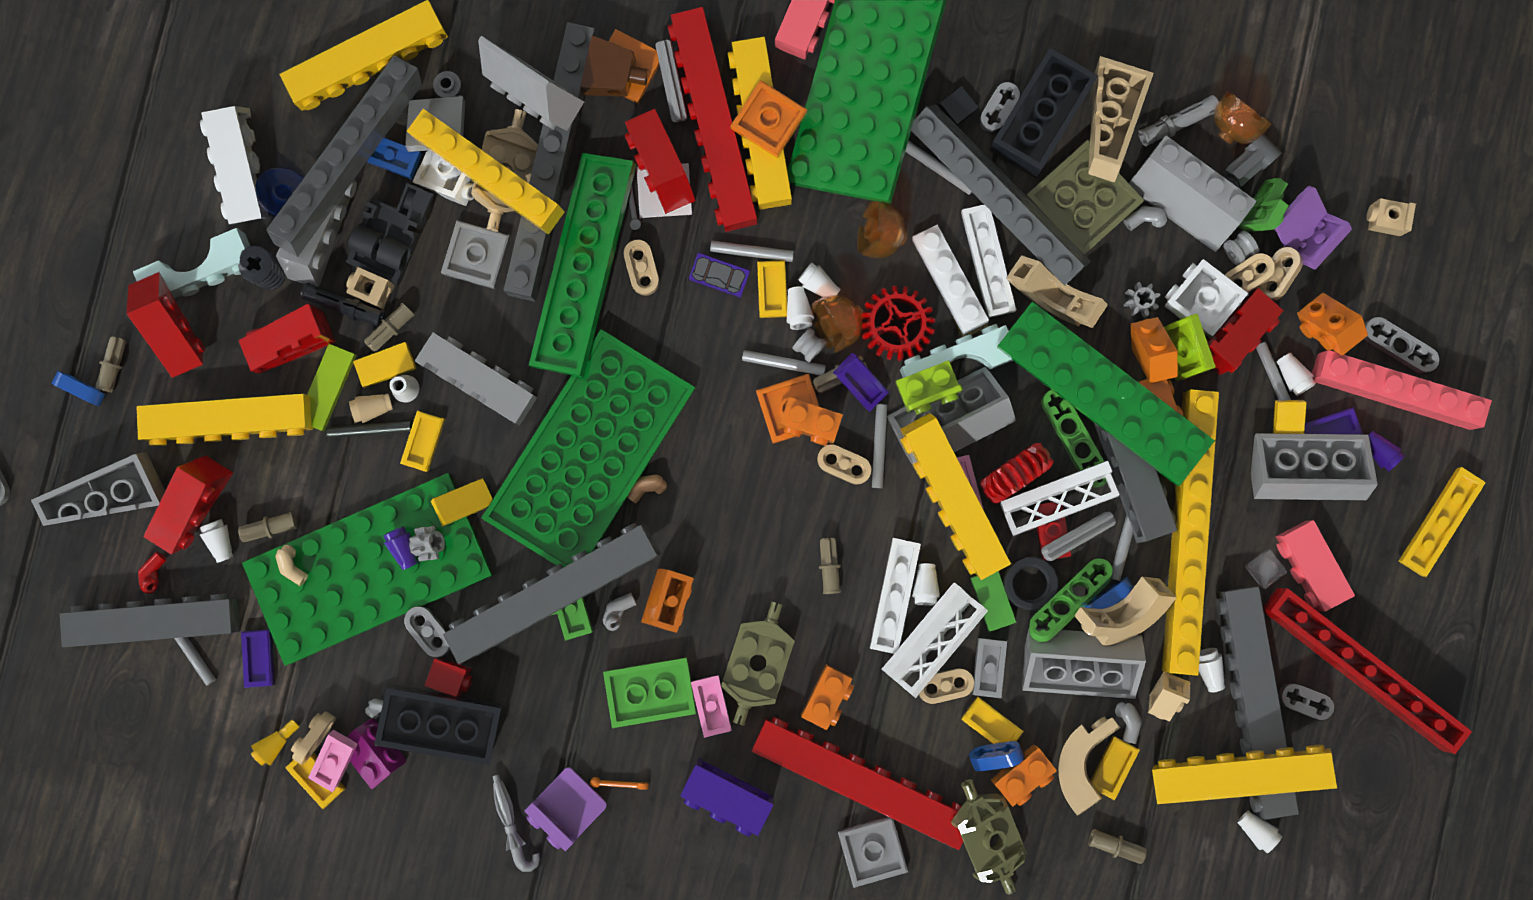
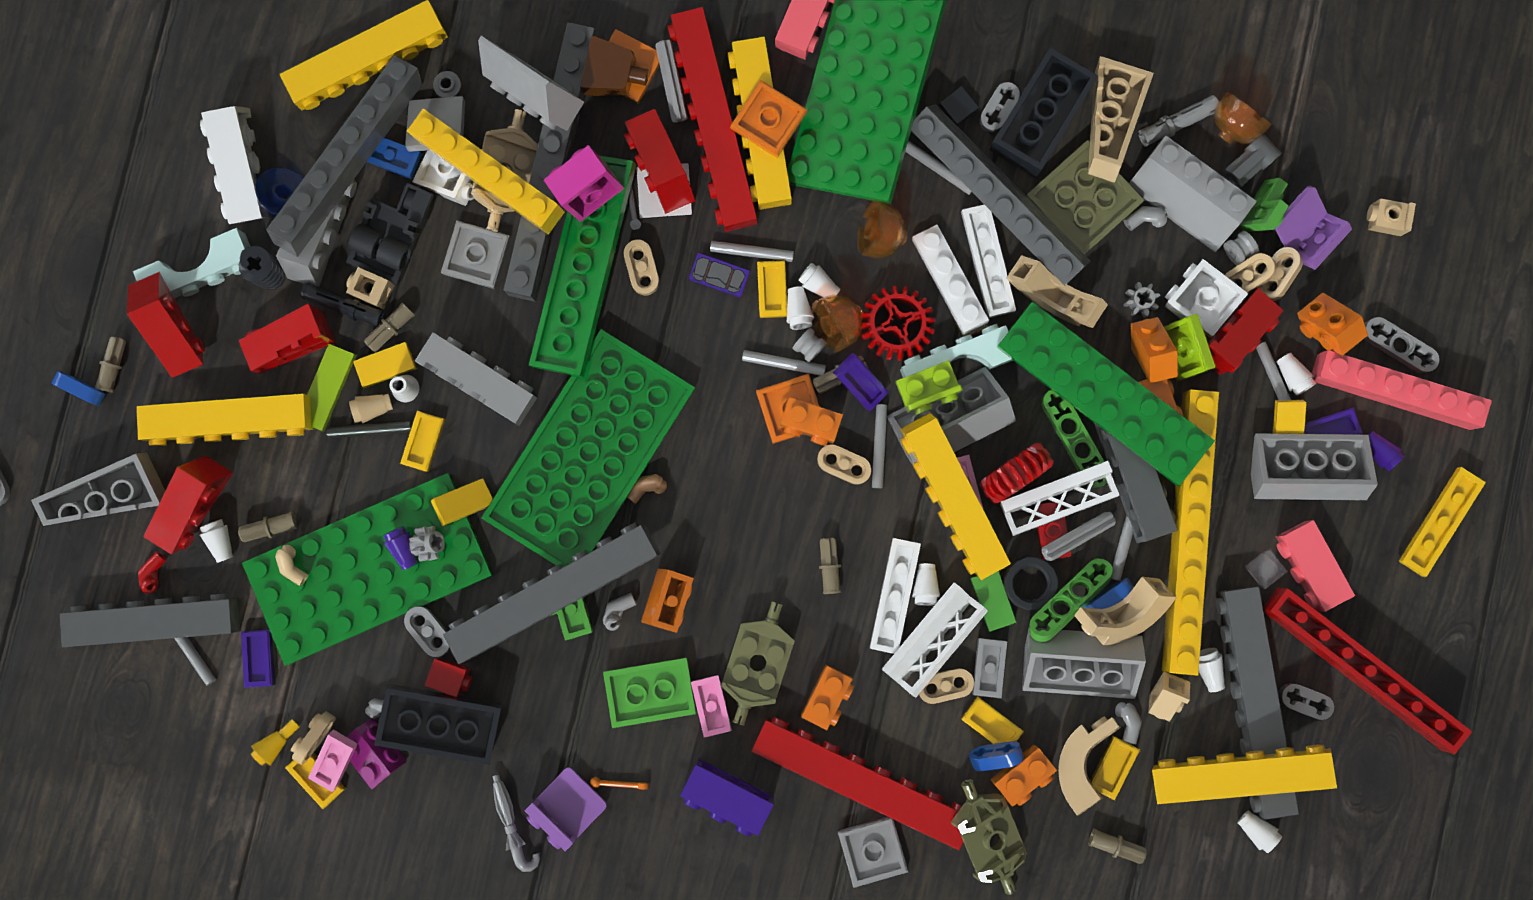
(583, 183): none -> dark pink brick

